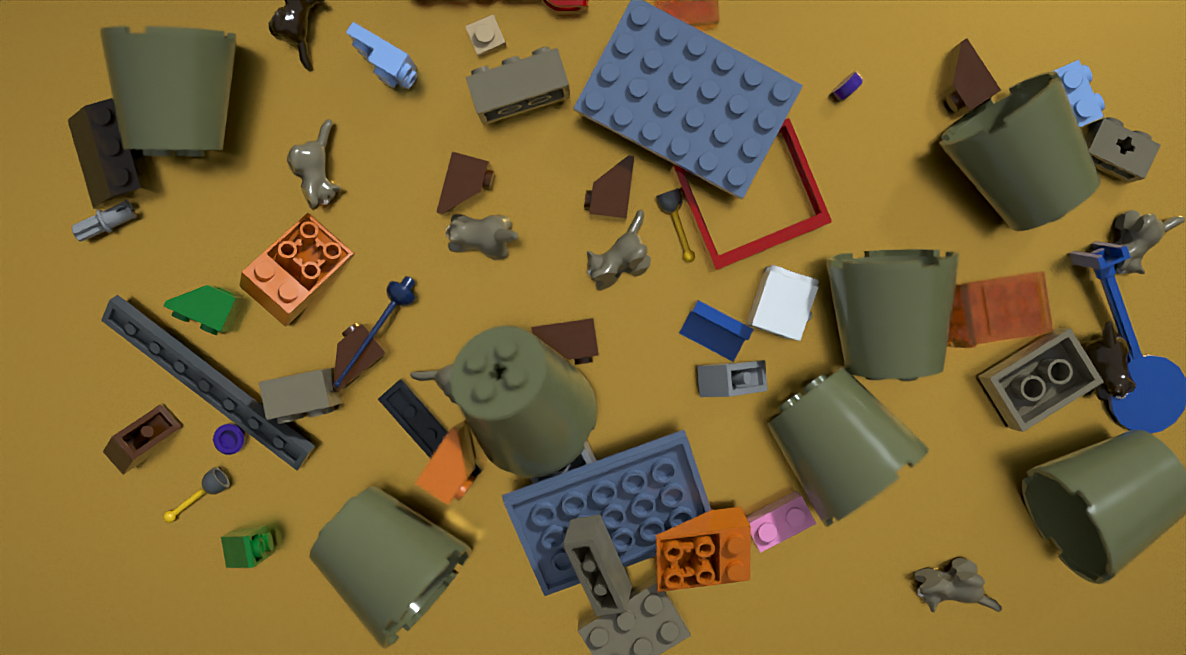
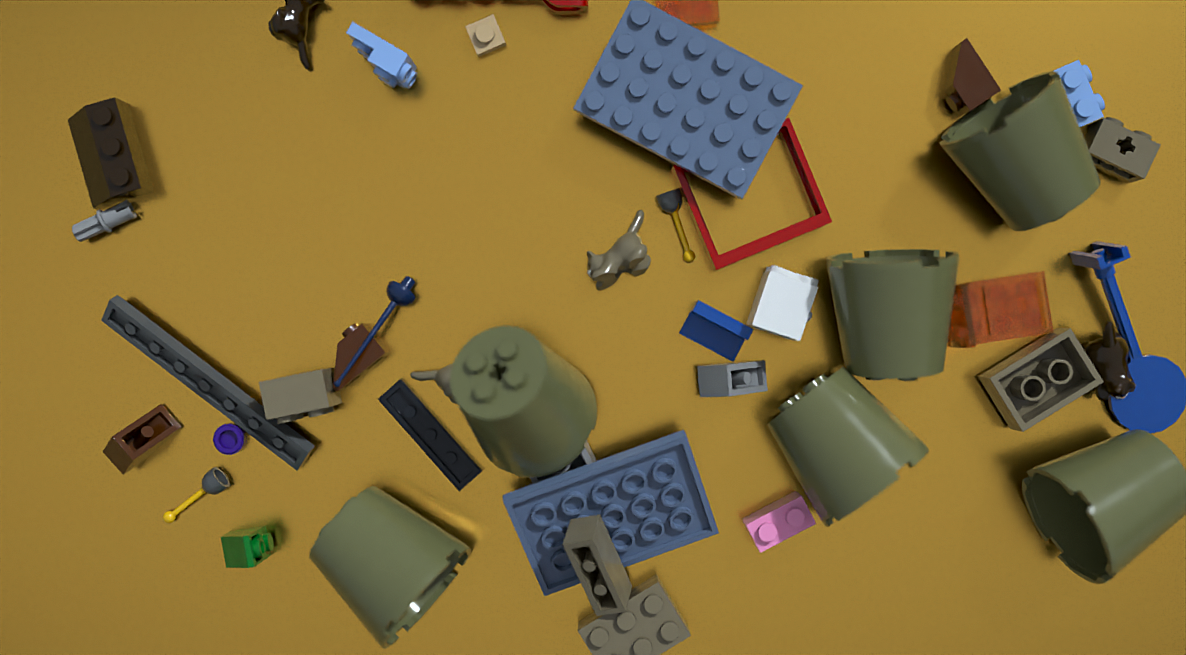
(170, 87): olive cone -> none
(208, 305): green slope -> none
(294, 269): orange slope -> none
(309, 164): dark tan animal -> none
(450, 467): orange slope -> none
(464, 182): reddish brown slope -> none
(485, 235): dark tan animal -> none
(518, 85): dark tan brick -> none
(570, 339): reddish brown slope -> none
(611, 192): reddish brown slope -> none
(704, 551): orange slope -> none
(848, 86): dark purple tile -> none
(958, 584): dark tan animal -> none
(1140, 235): dark tan animal -> none

